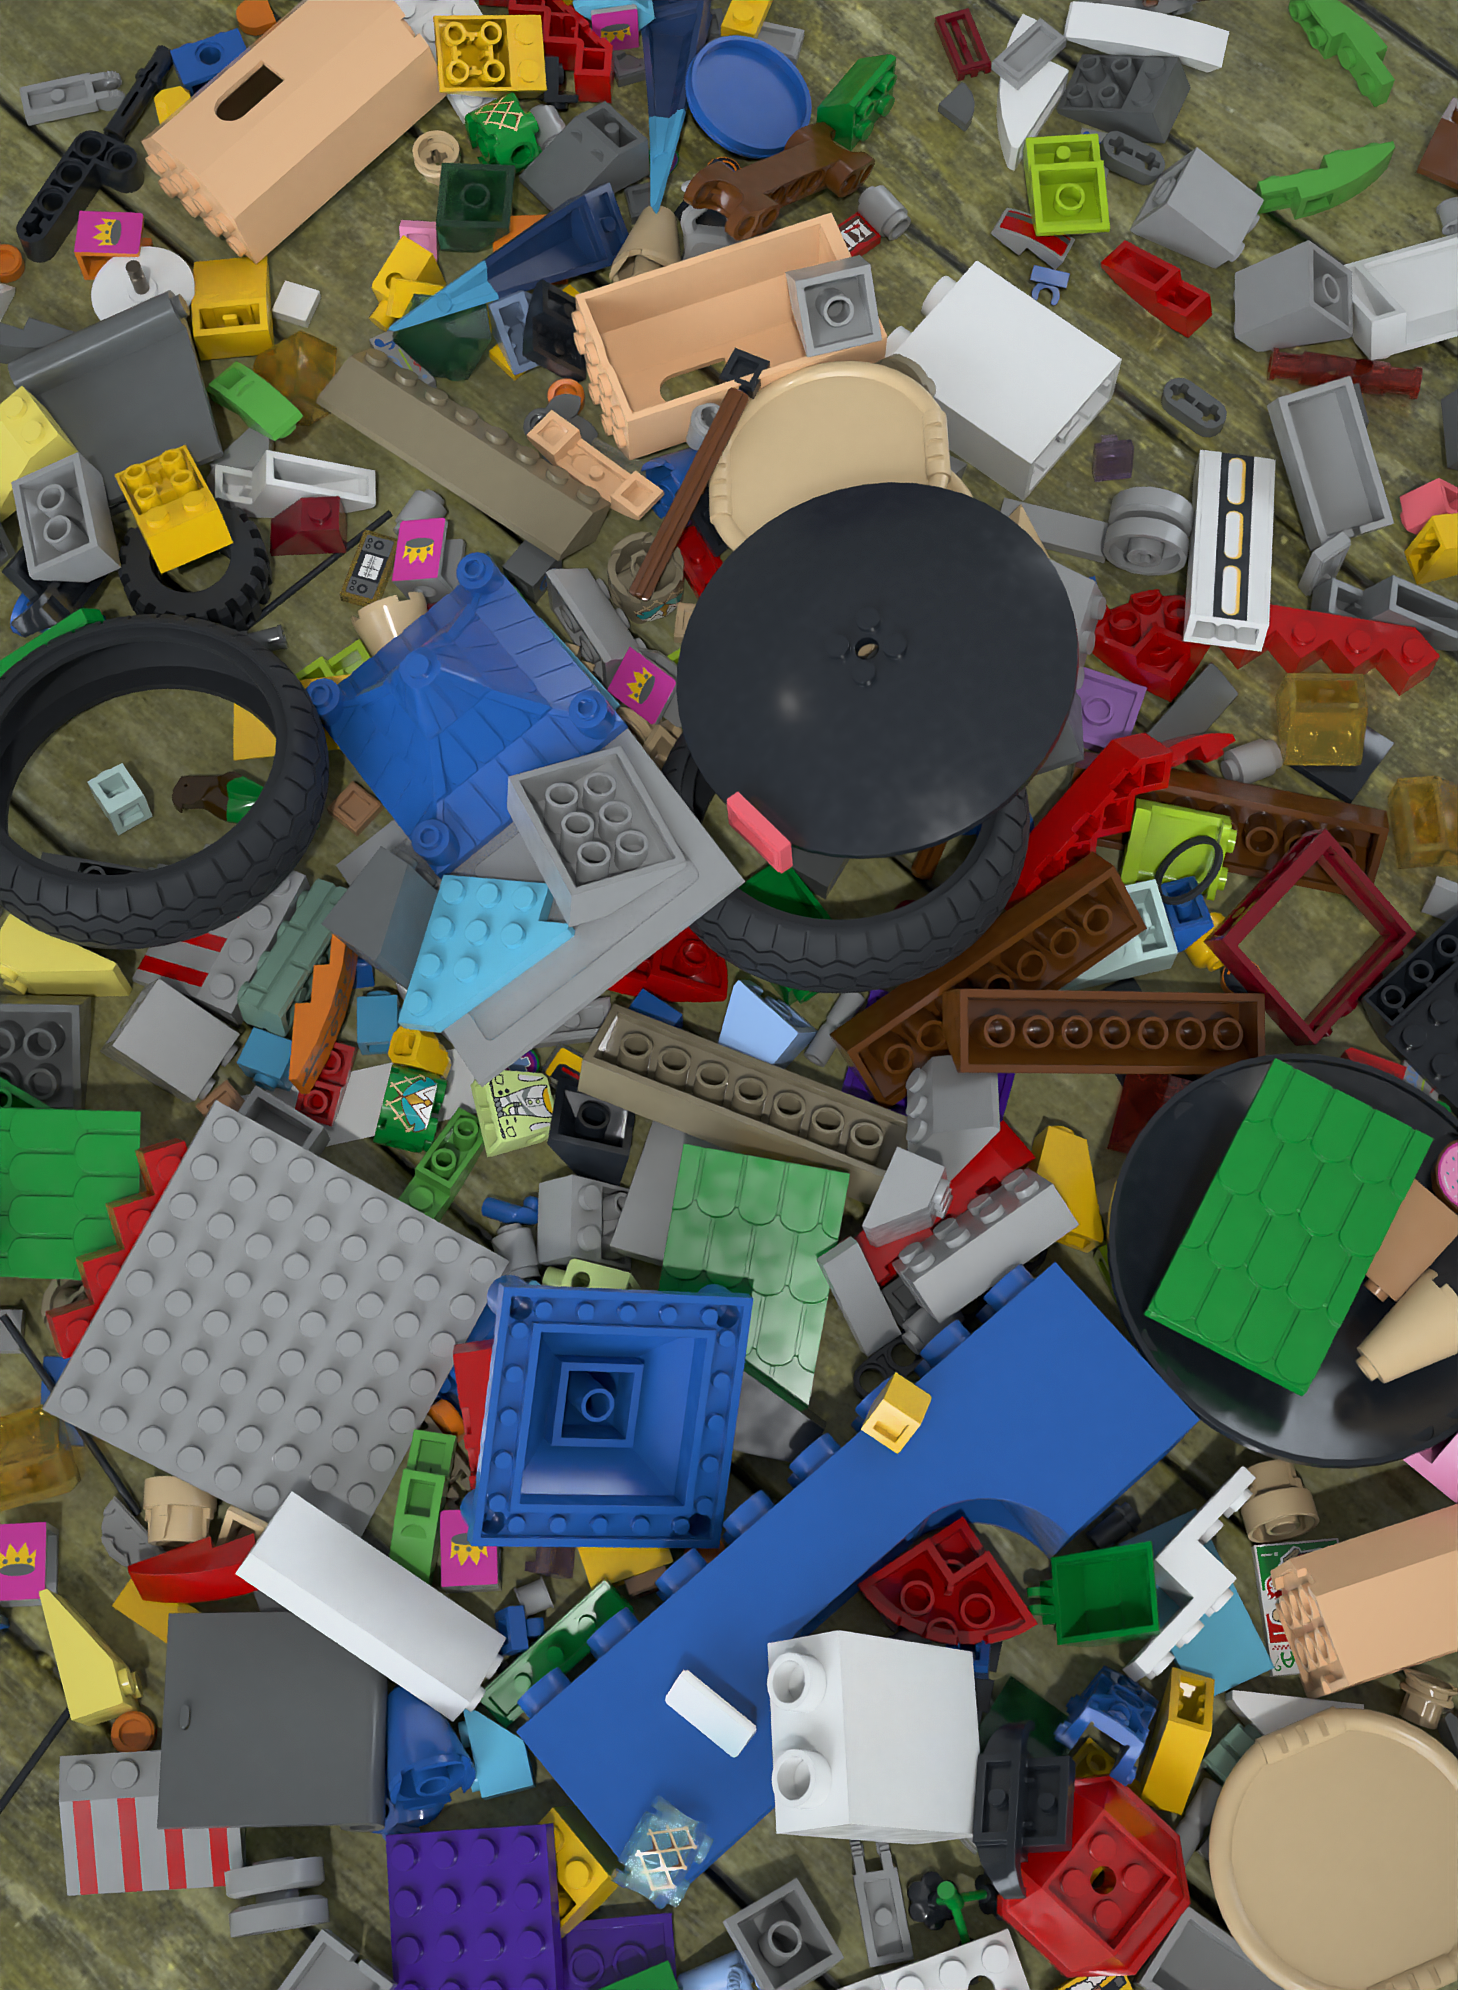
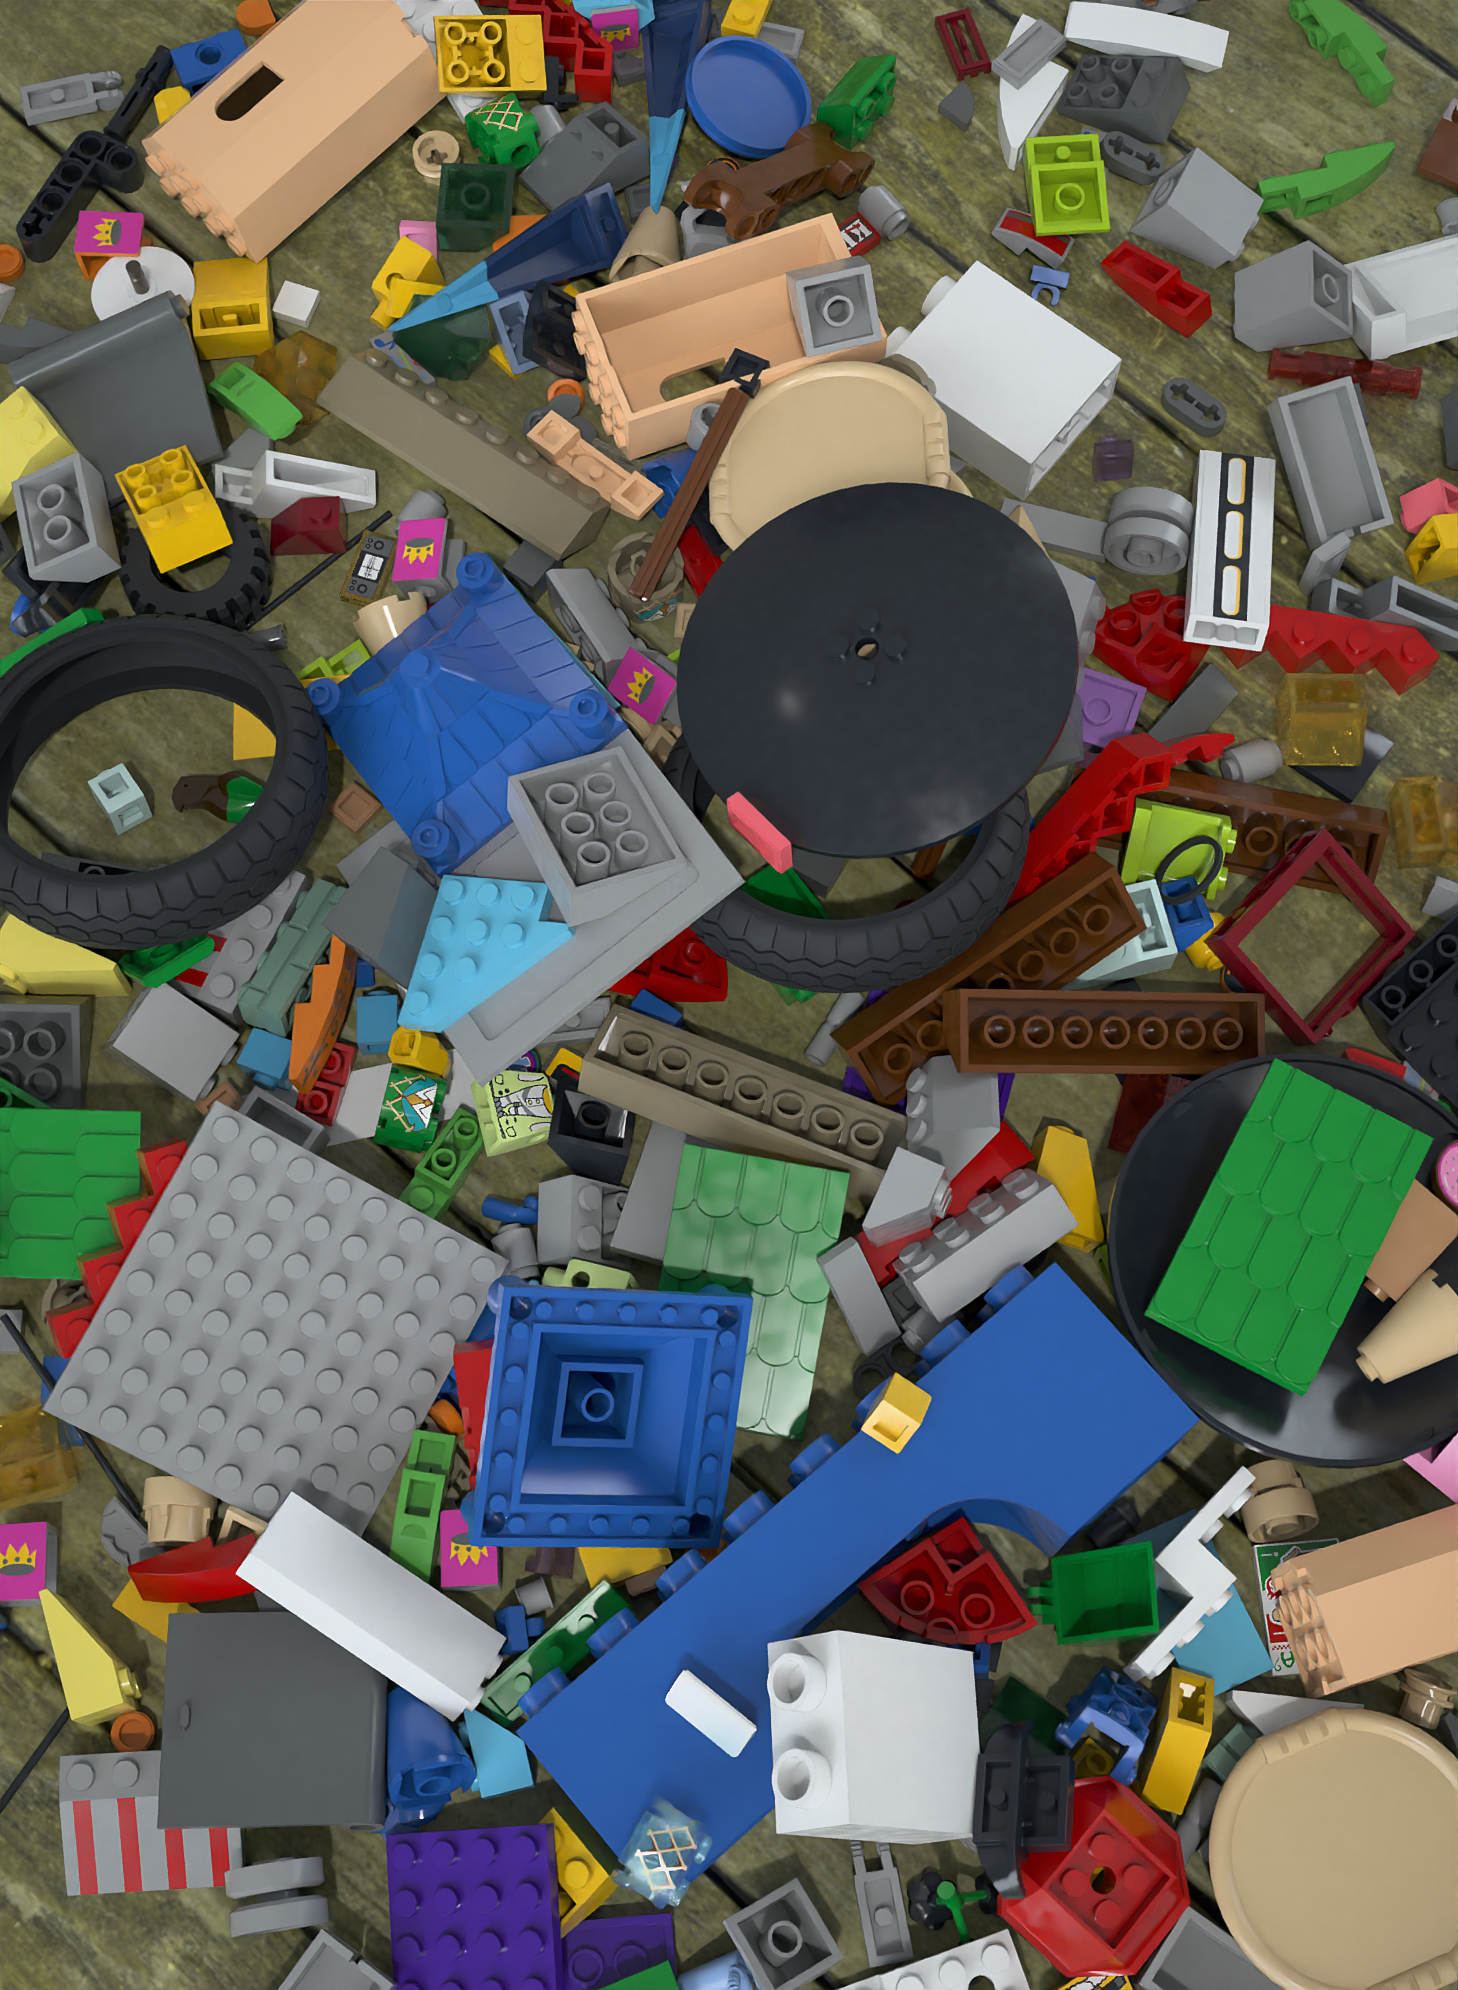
(162, 963): none -> green tile
(764, 1026): light blue slope -> none
(773, 1421): black slope -> none

